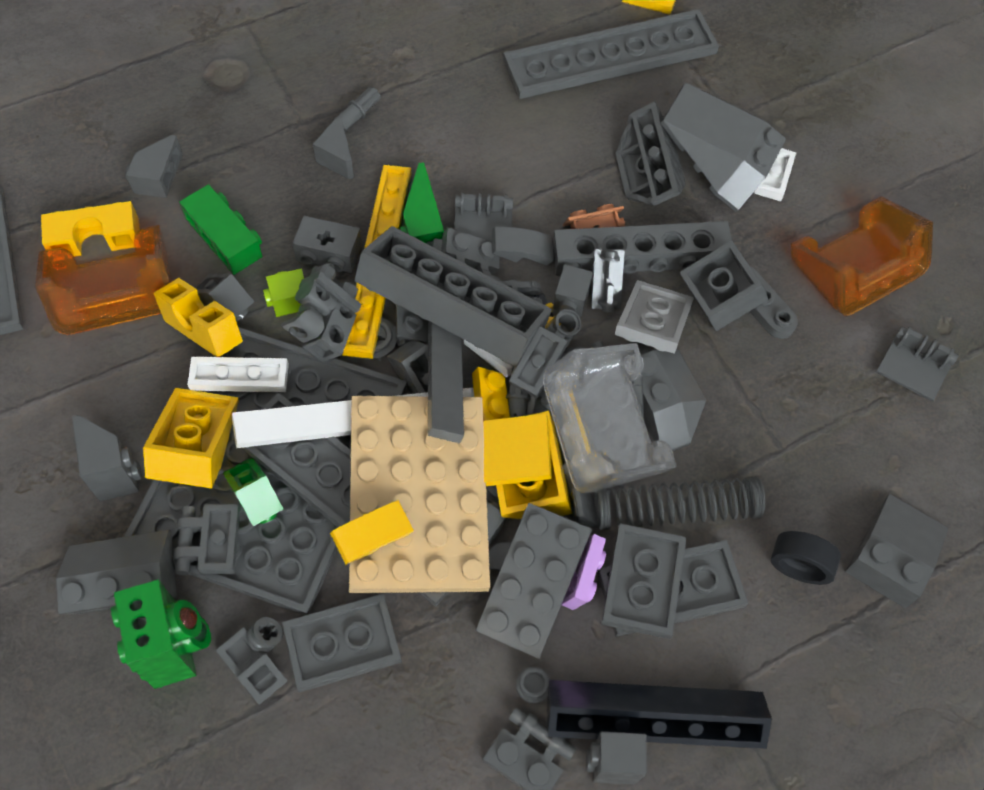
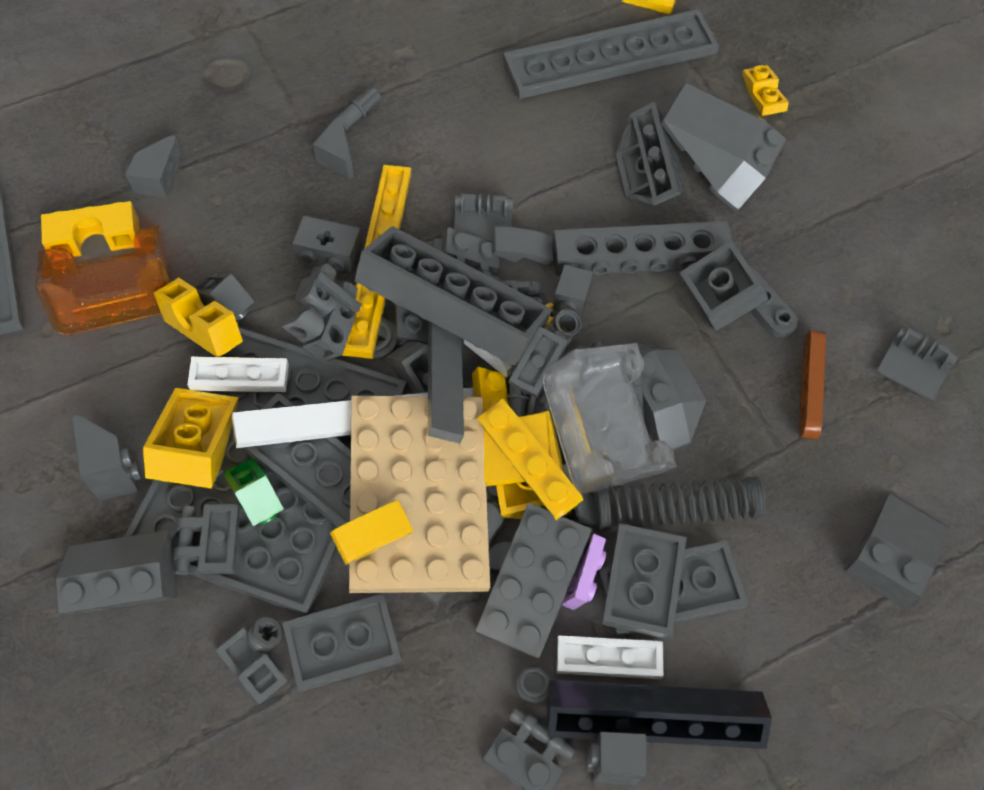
(158, 633): green piece -> none
(222, 229): green brick -> none
(282, 291): lime brick -> none
(421, 212): green slope -> none
(530, 459): none -> yellow plate
(604, 217): nougat hinge -> none
(607, 279): hinge -> none
(610, 657): none -> white plate
(654, 316): light grey plate -> none
(763, 89): none -> yellow slope
(778, 176): white plate -> none
(806, 557): black tyre -> none
(812, 385): none -> dark orange beam
(870, 261): clear orange windscreen -> none

